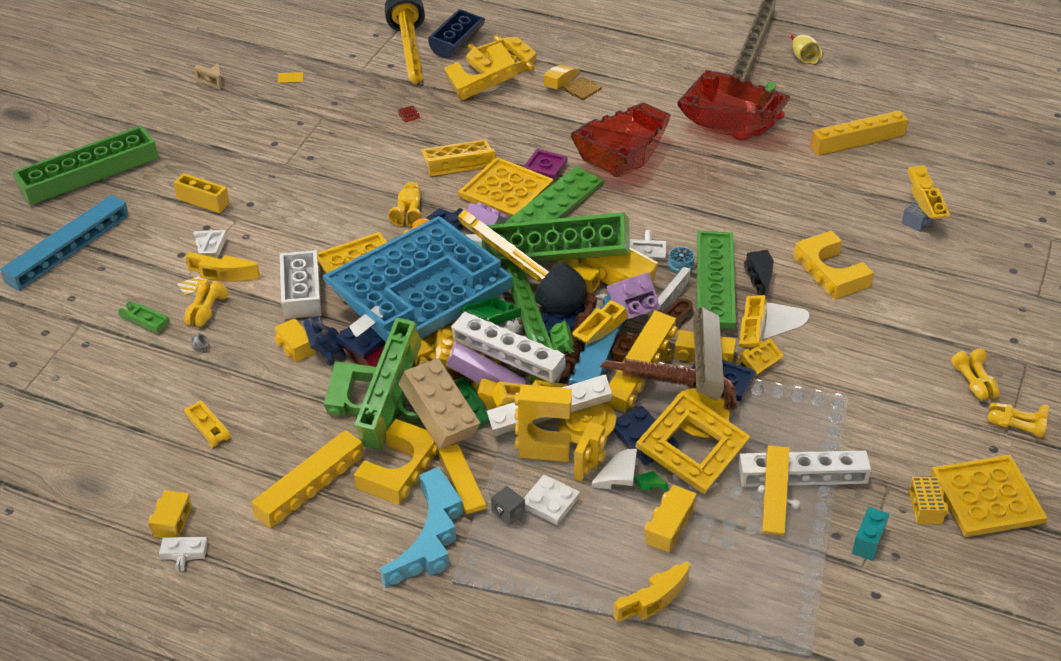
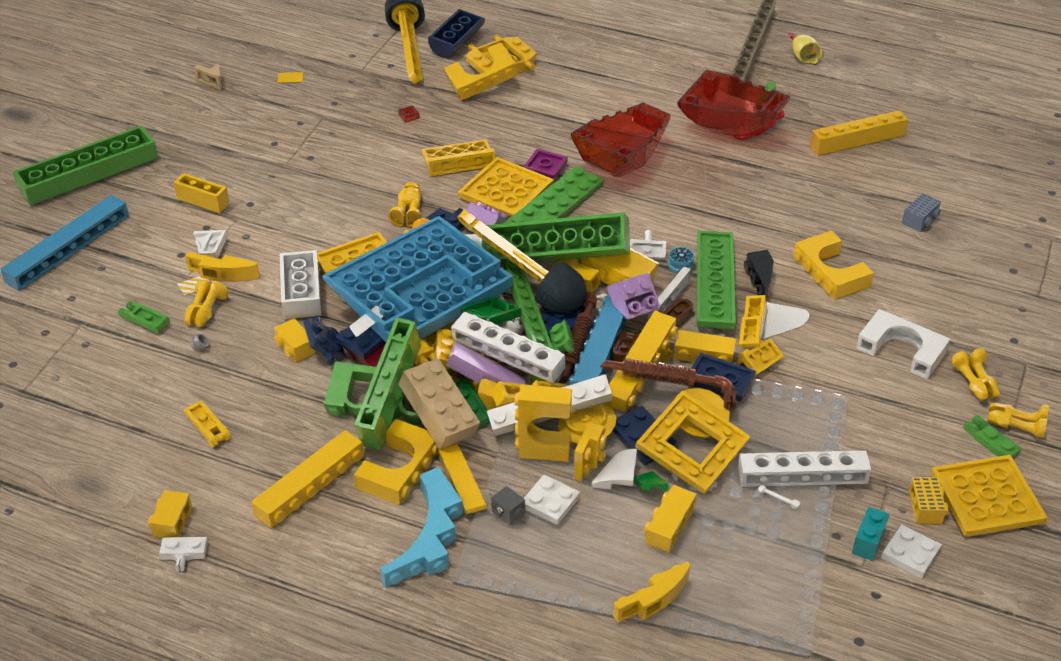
(560, 76): yellow slope -> none
(582, 88): clear yellow piece -> none
(601, 322): yellow slope -> none
(708, 354): dark tan beam -> none
(775, 490): yellow slope -> none
(888, 327): none -> white arch
(911, 551): none -> white plate
(926, 194): yellow slope -> none
(991, 438): none -> bright green hinge

